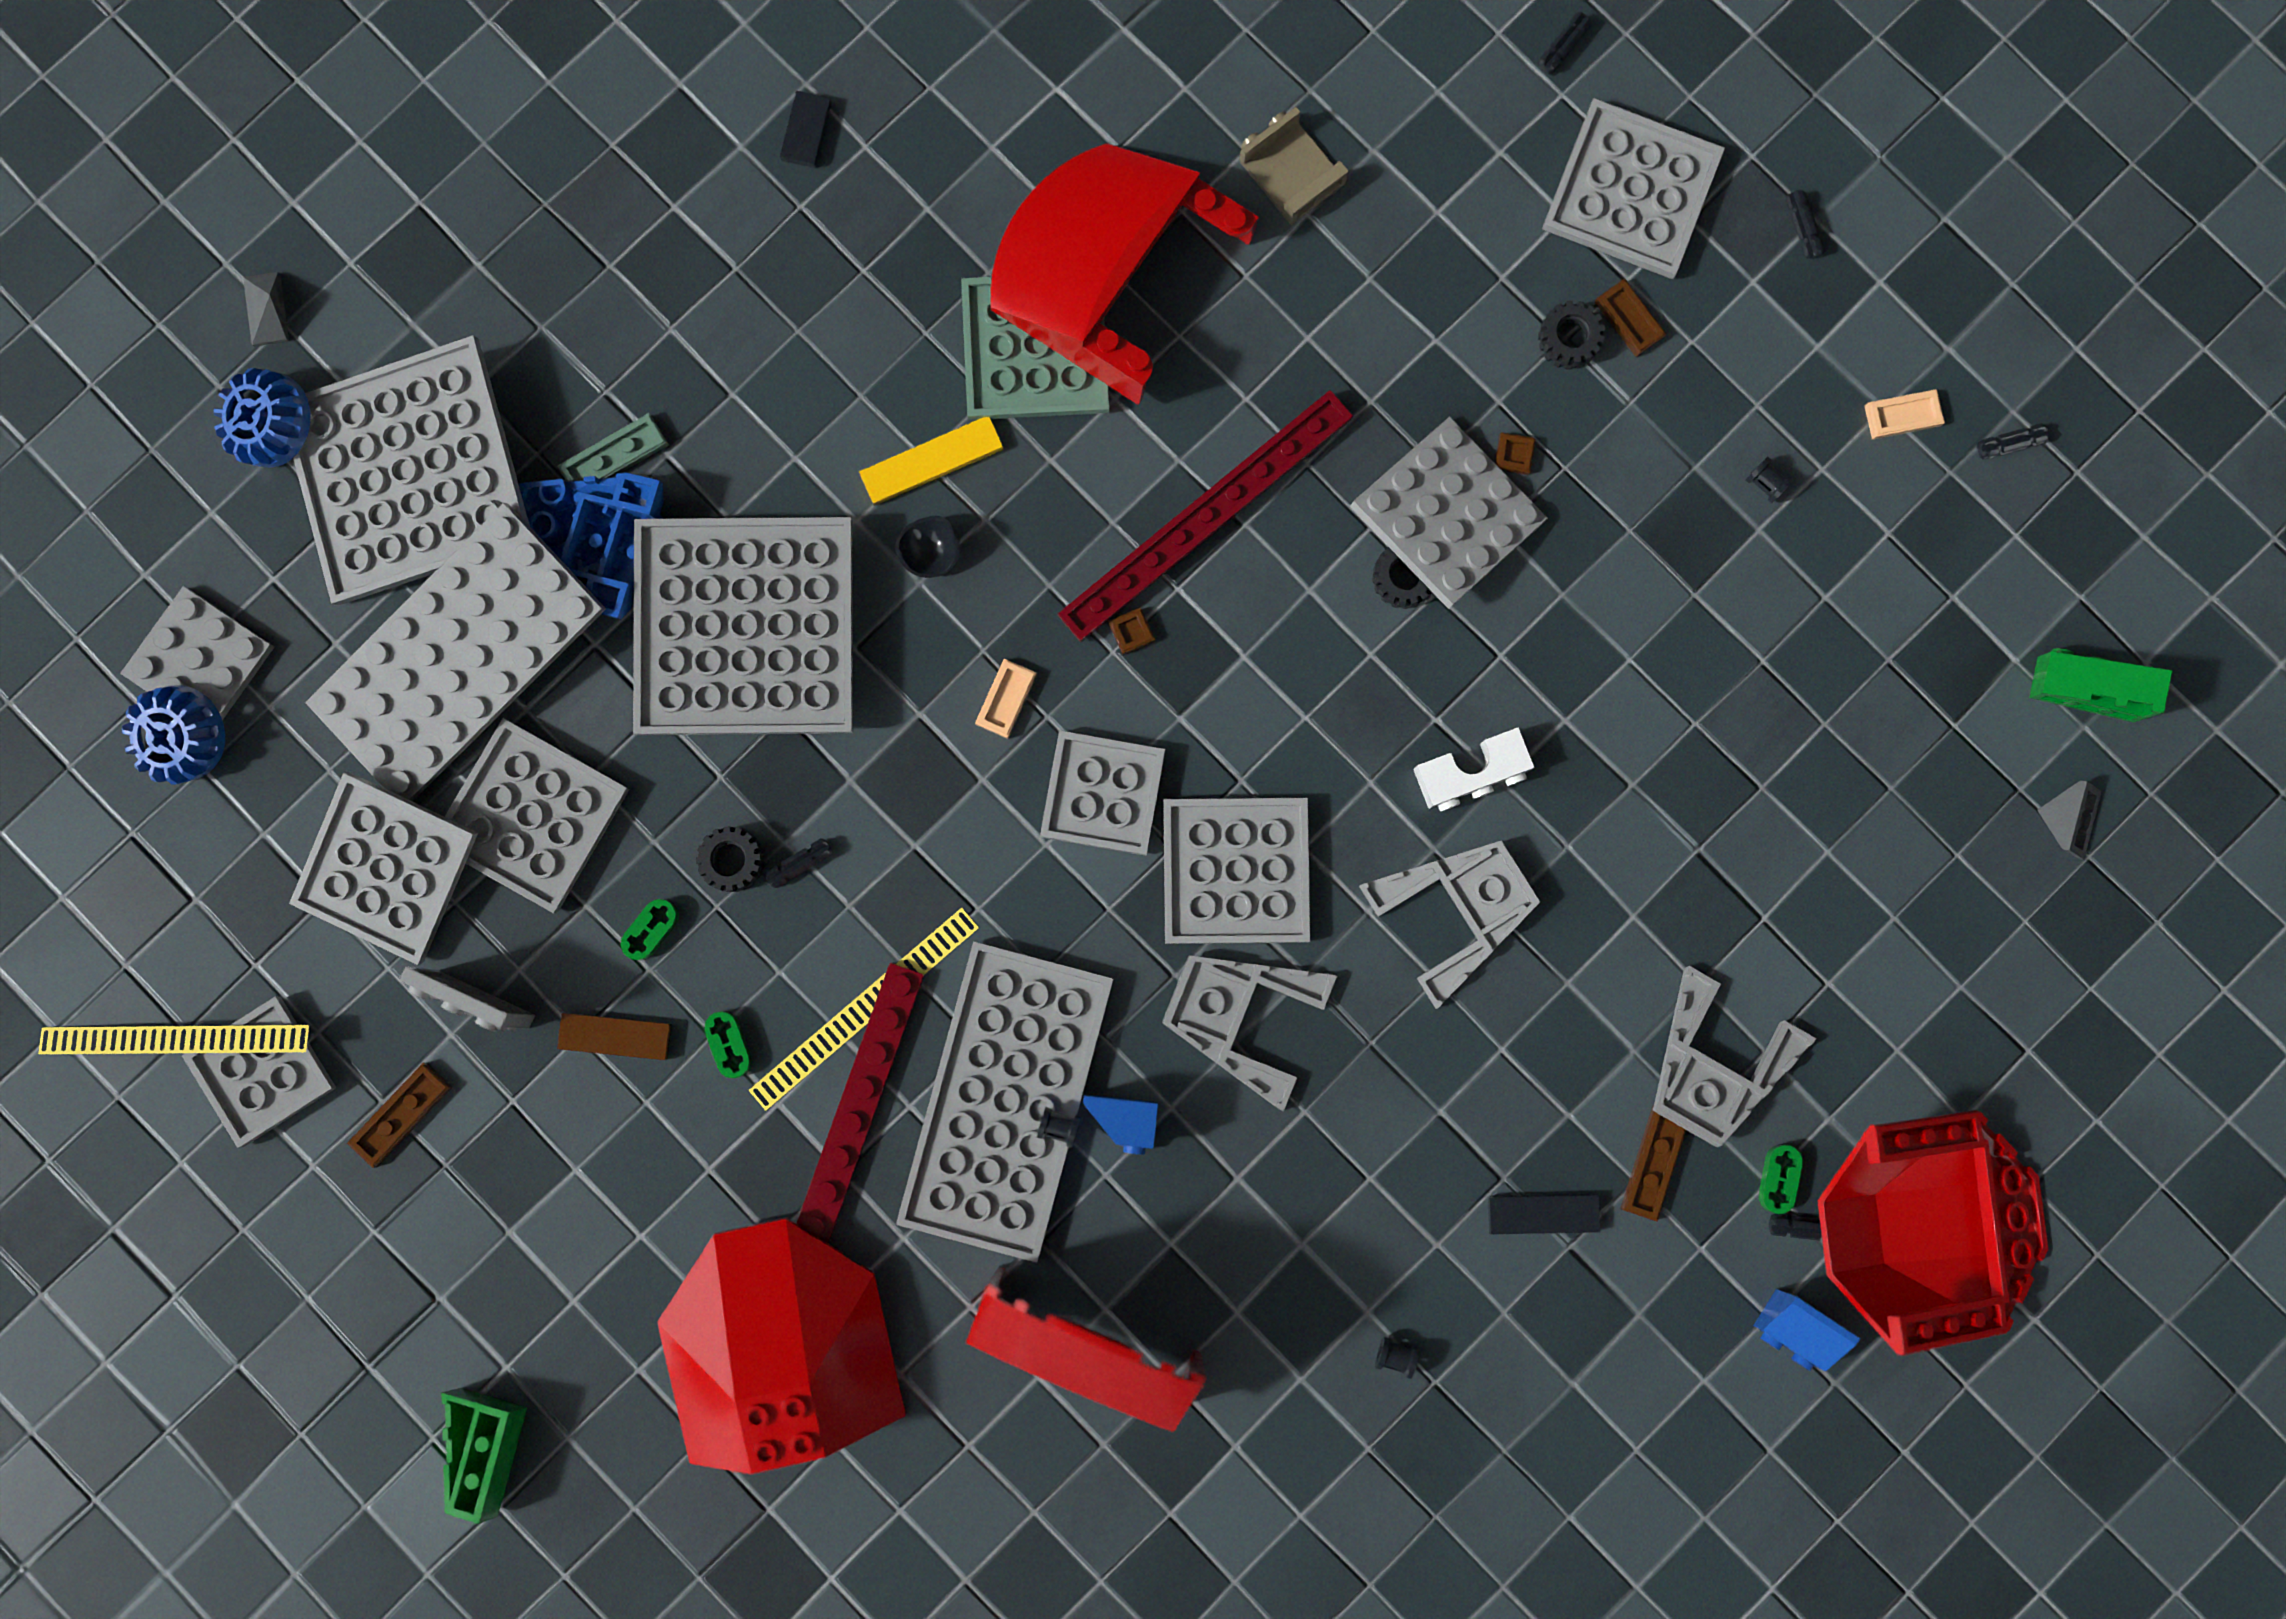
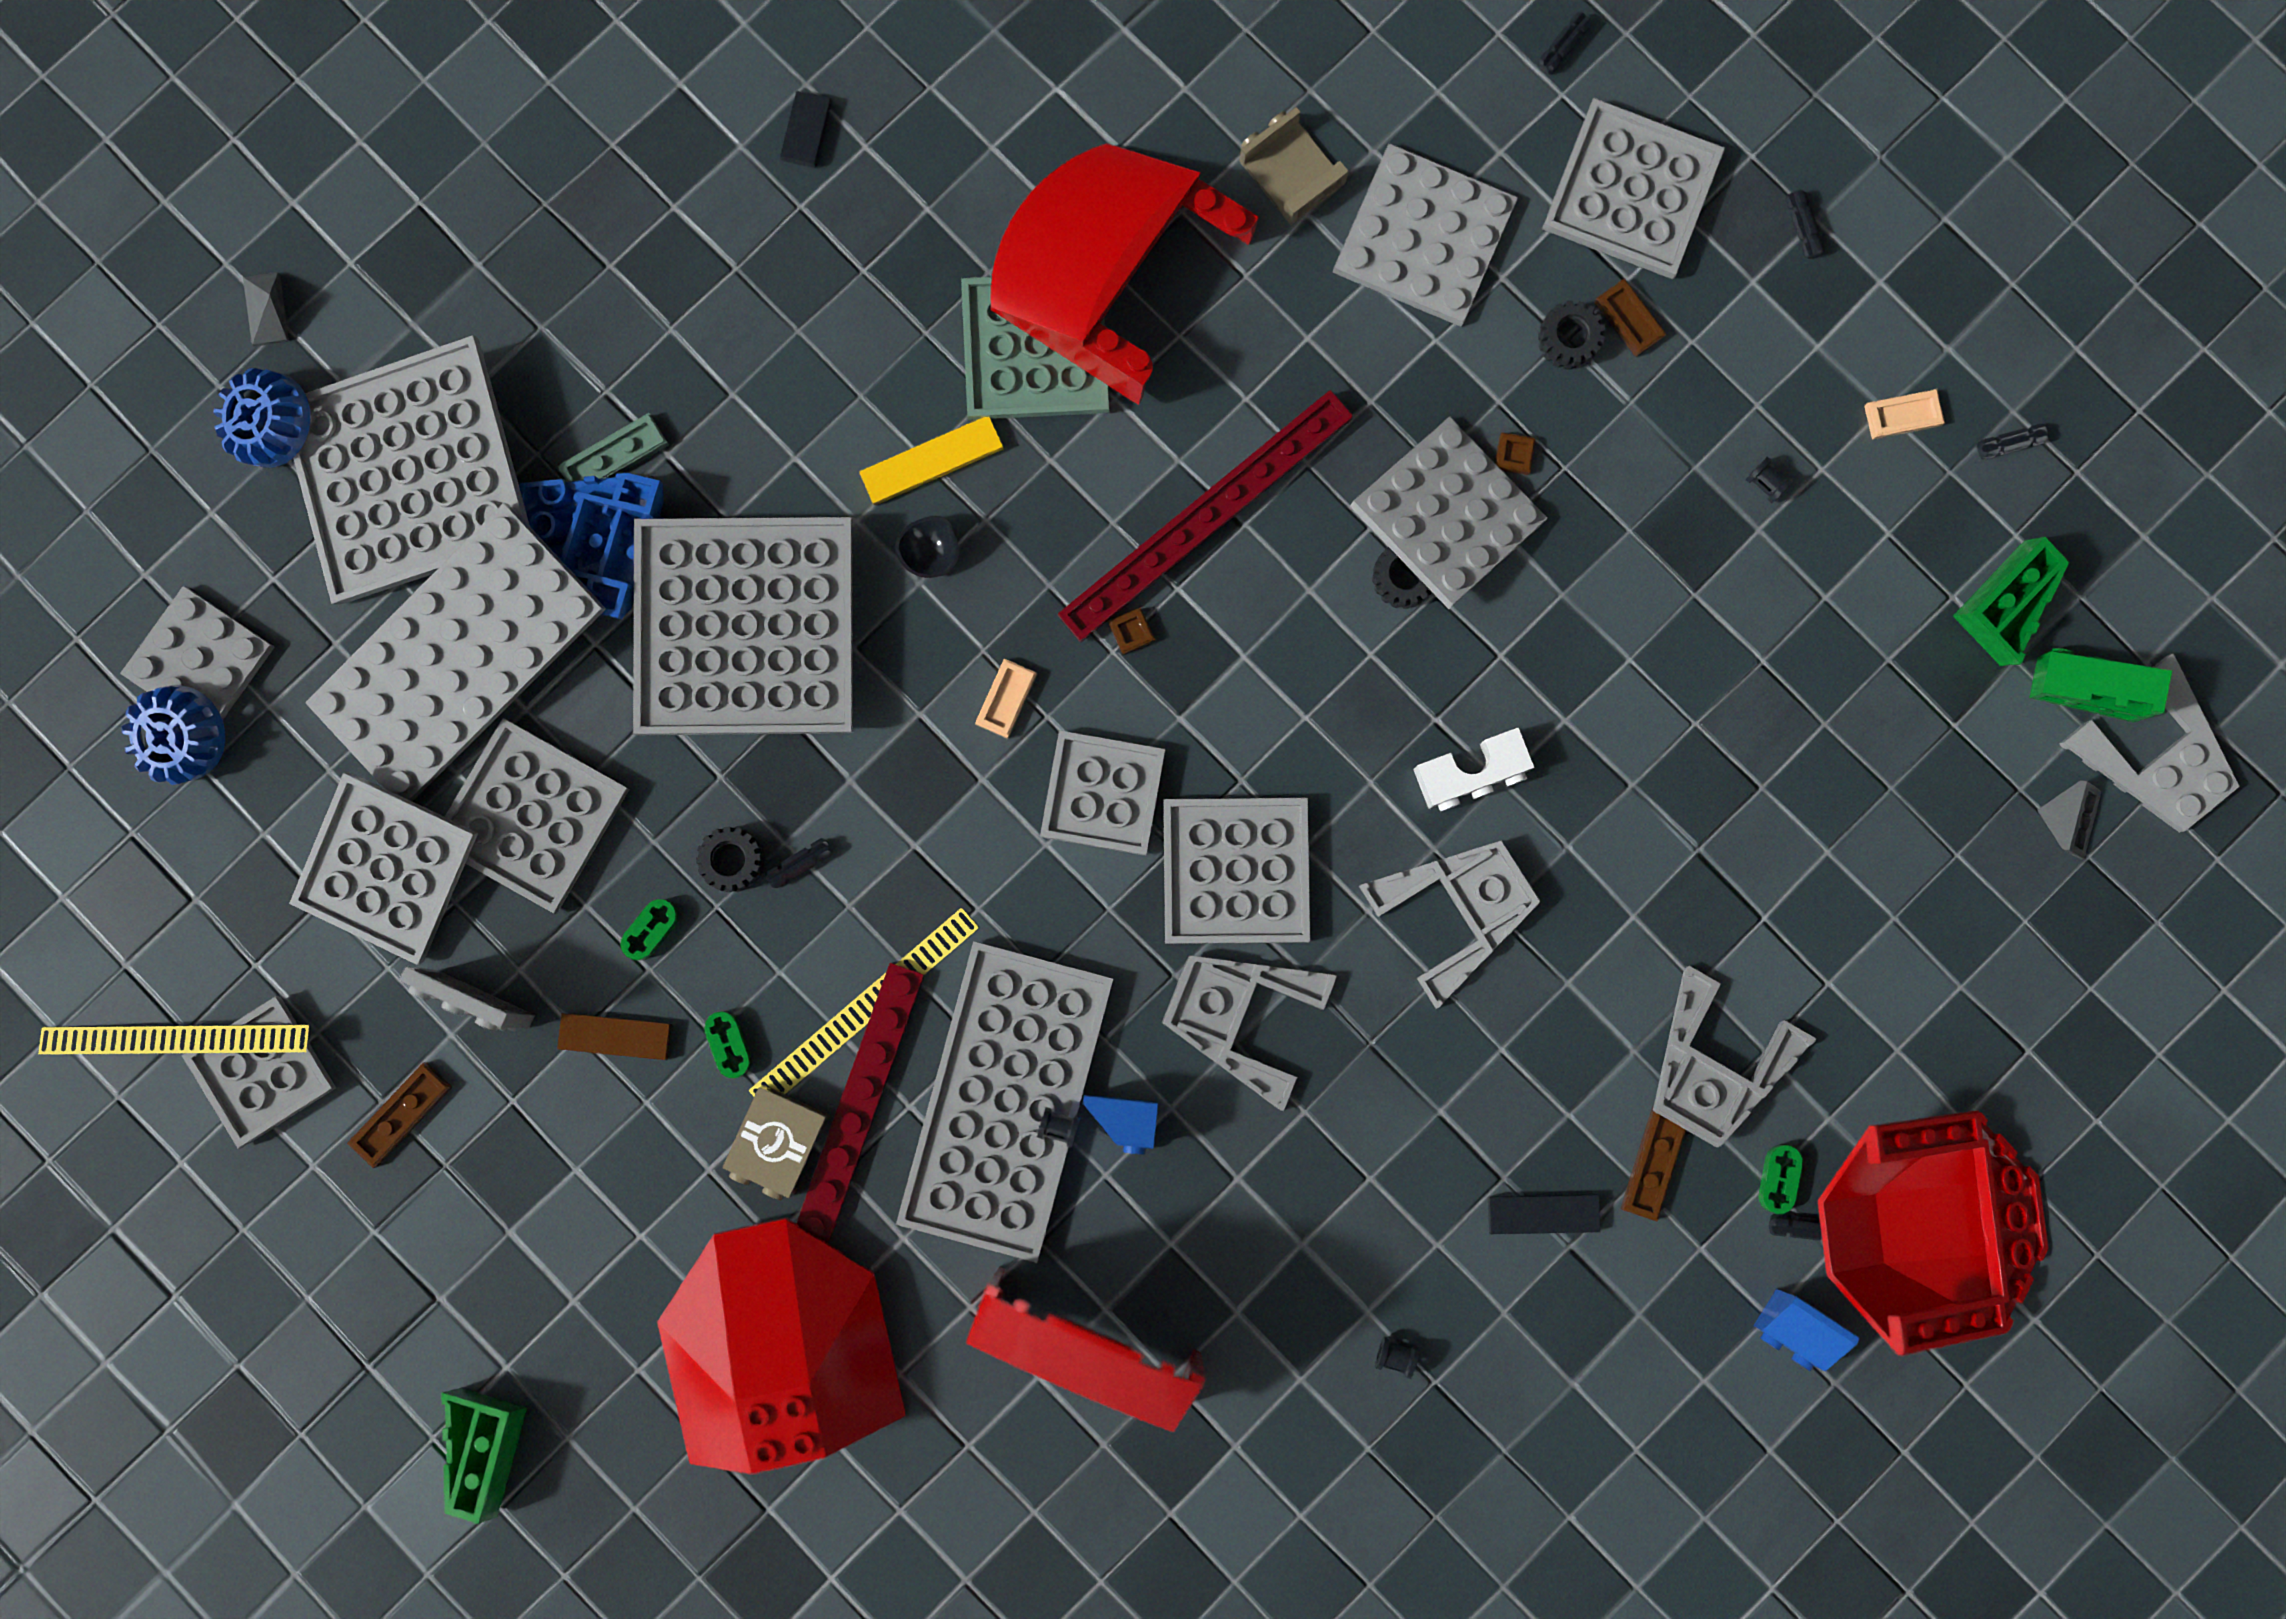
(774, 1142): none -> dark tan panel
(1424, 235): none -> light grey plate
(2012, 600): none -> green wedge
(2179, 782): none -> light grey wing

